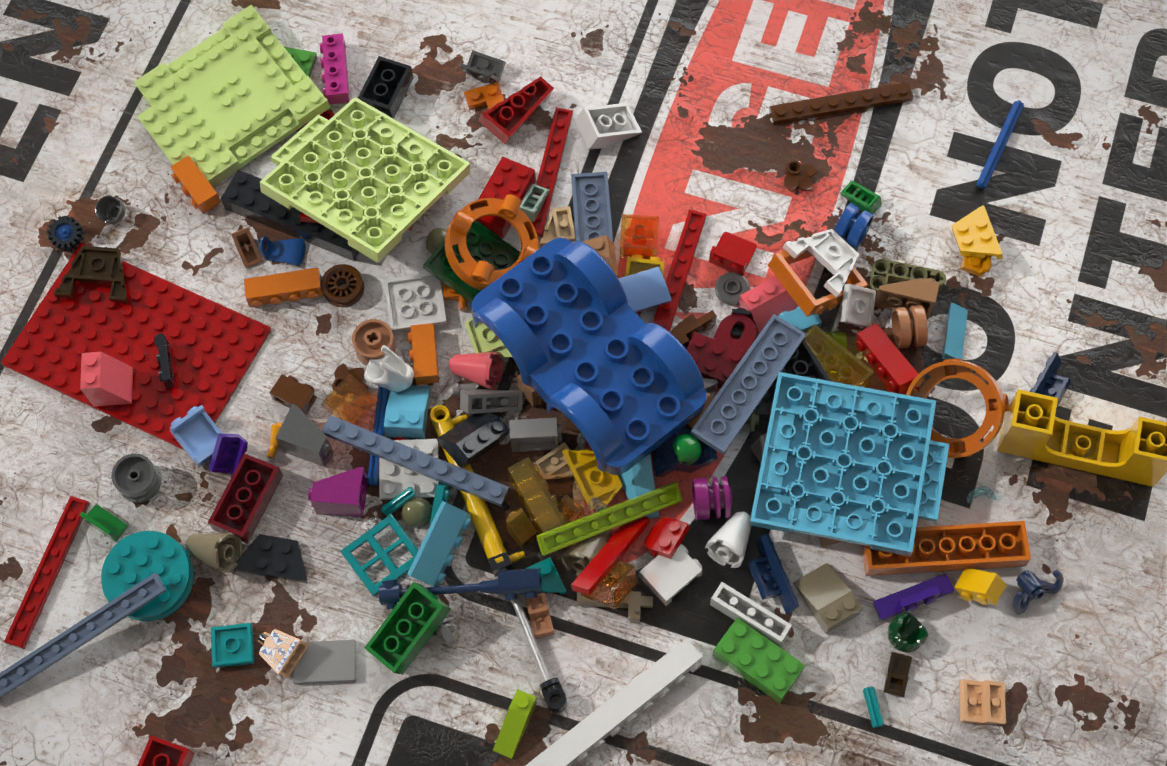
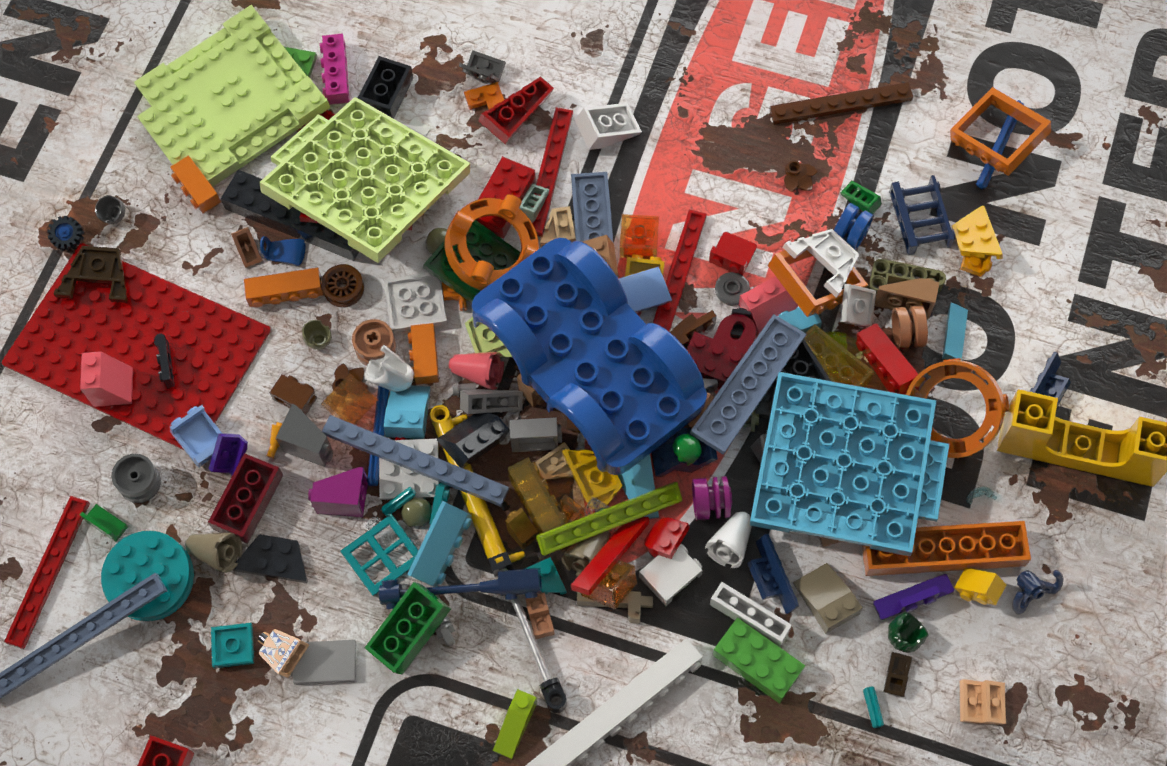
(316, 334): none -> olive hair
(907, 226): none -> dark blue fence
(1016, 110): none -> orange window

